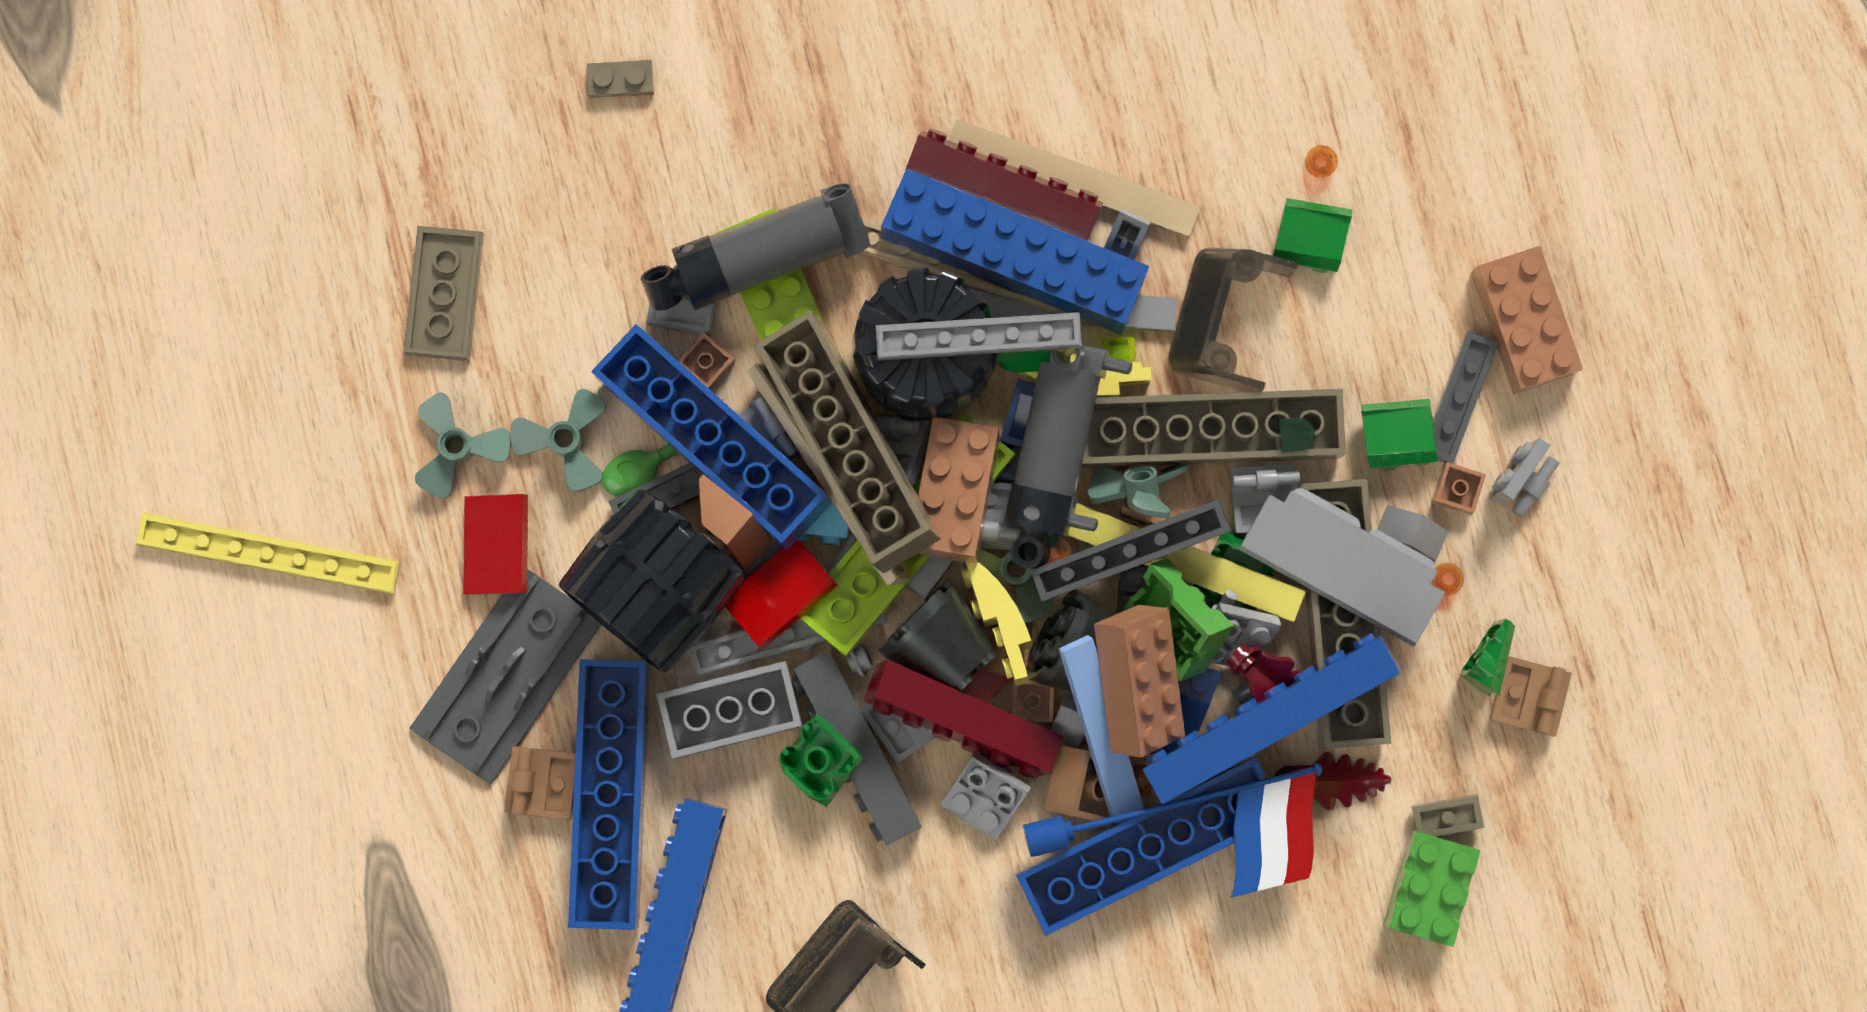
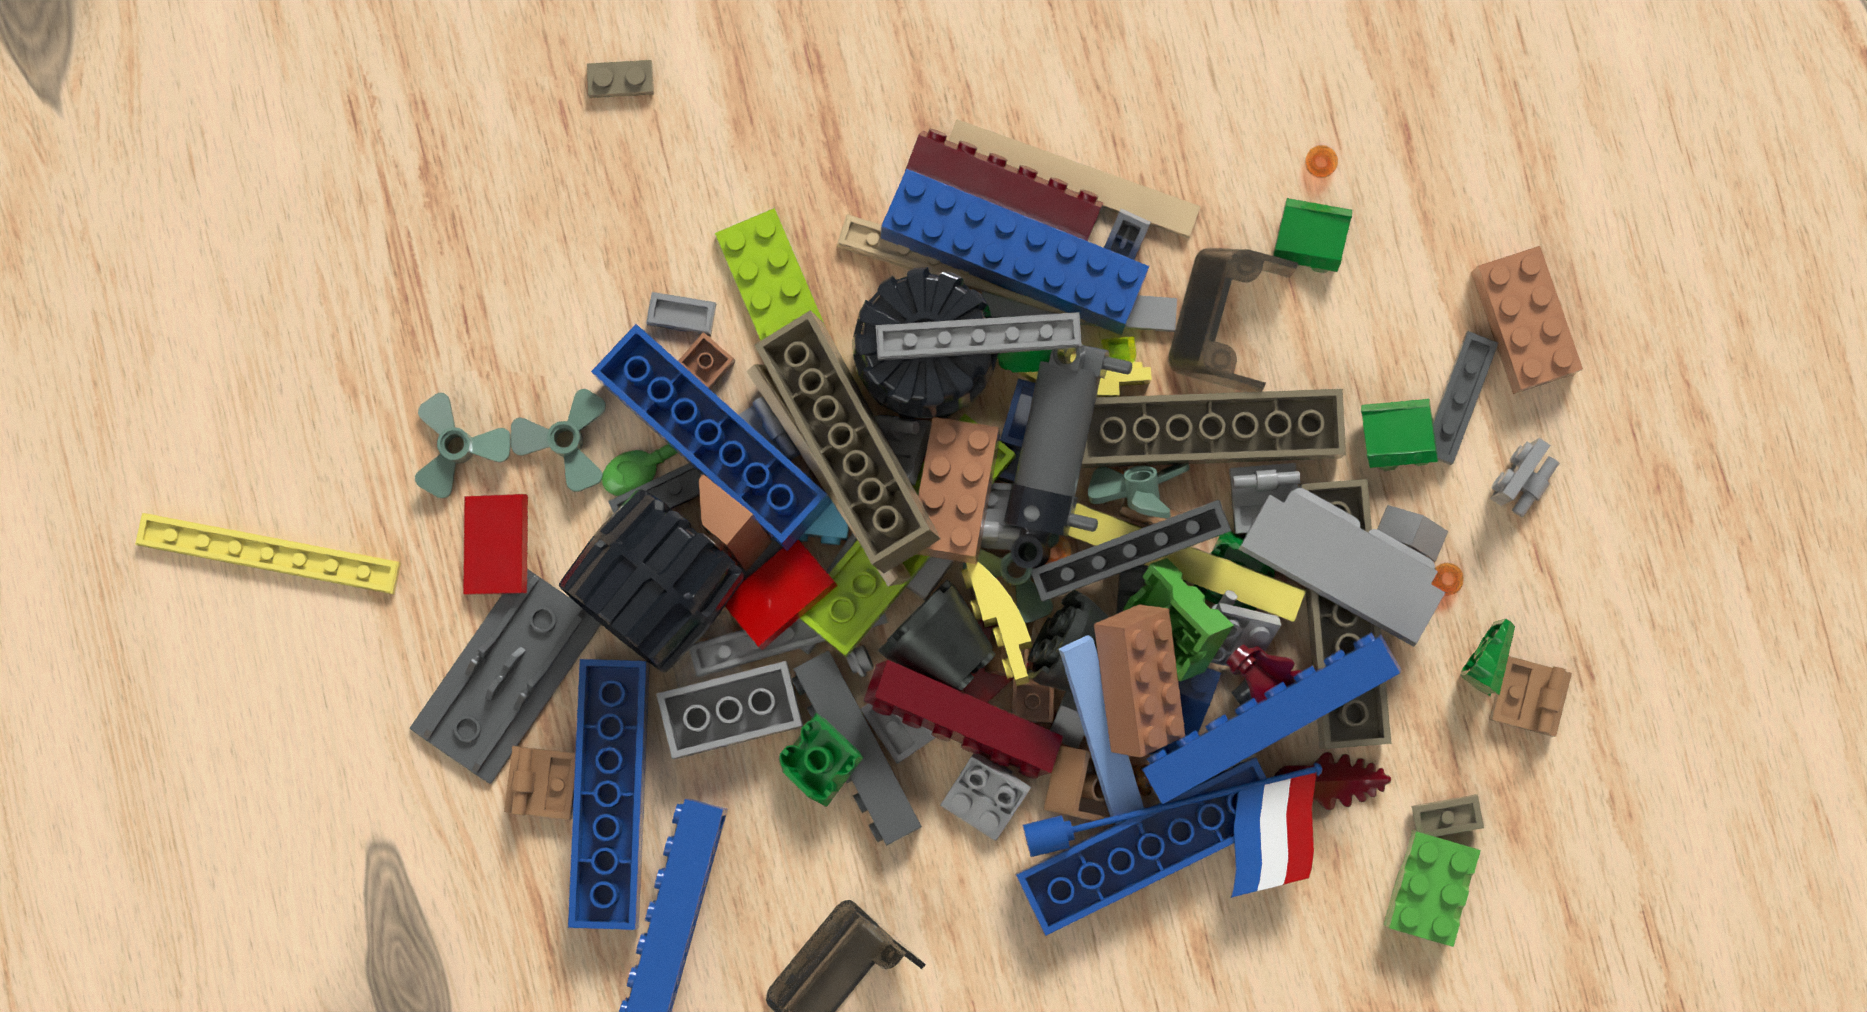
(443, 293): dark tan tile -> none
(760, 251): dark grey piece -> none
(1295, 434): clear green tile -> none
(1458, 488): nougat piece -> none

